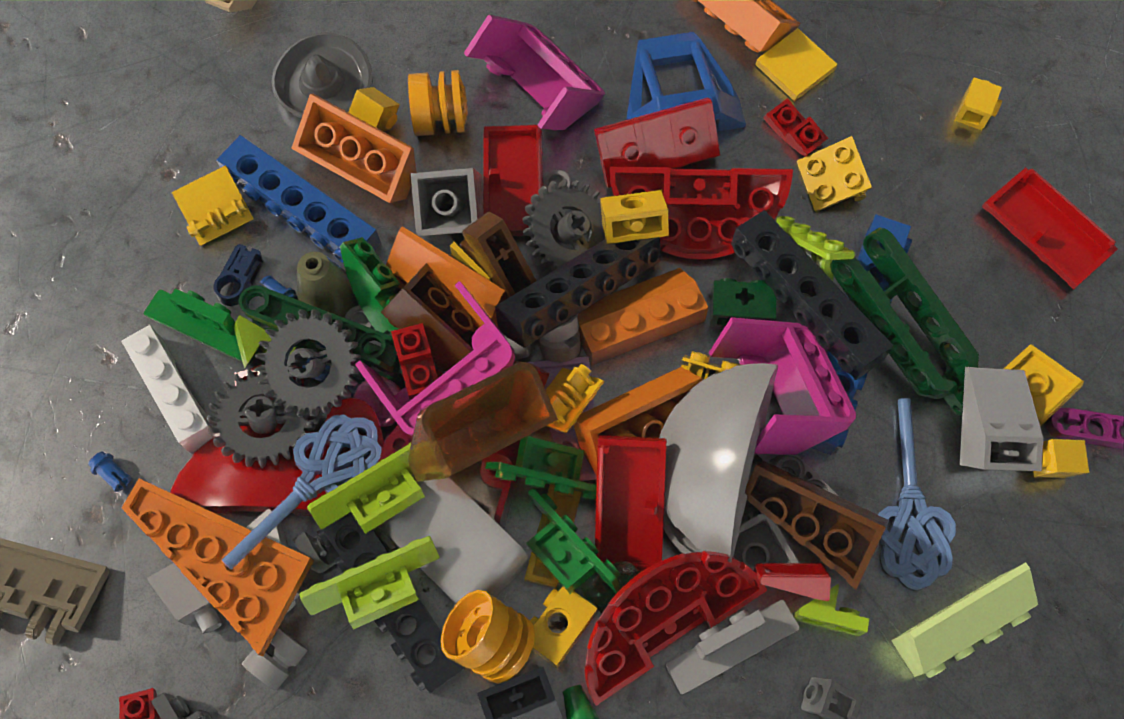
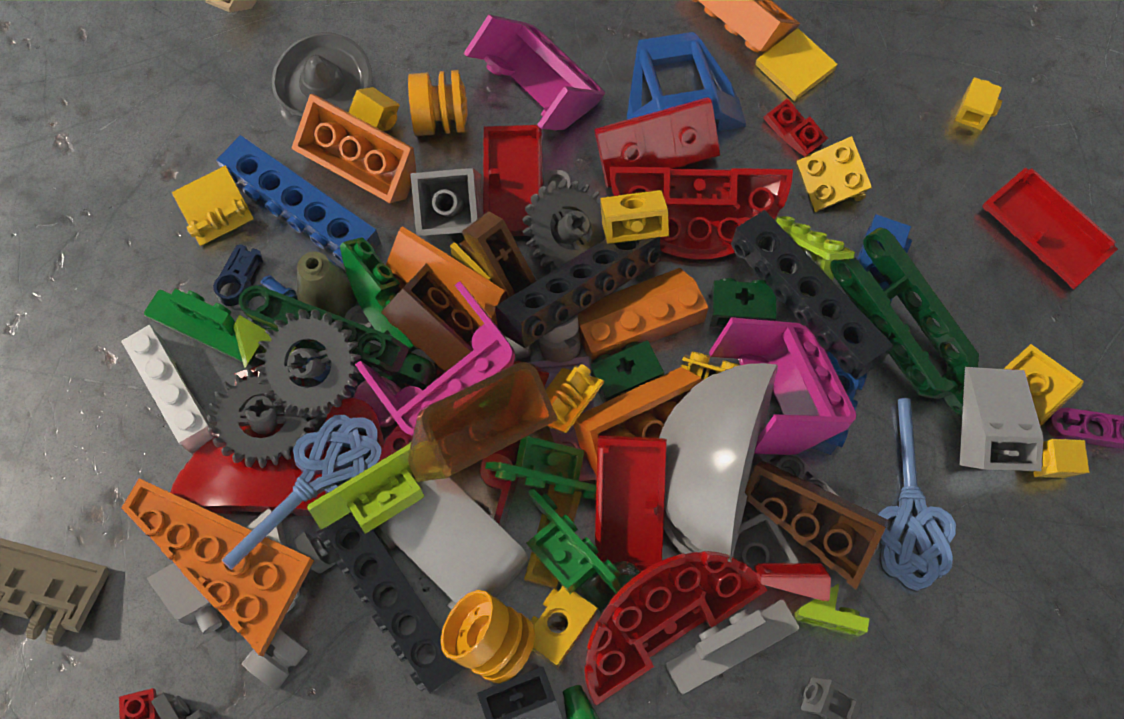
(109, 471): blue pin -> none
(374, 586): lime bracket -> none
(414, 358): red slope -> none
(635, 358): none -> dark green brick
(968, 621): yellowish green slope -> none

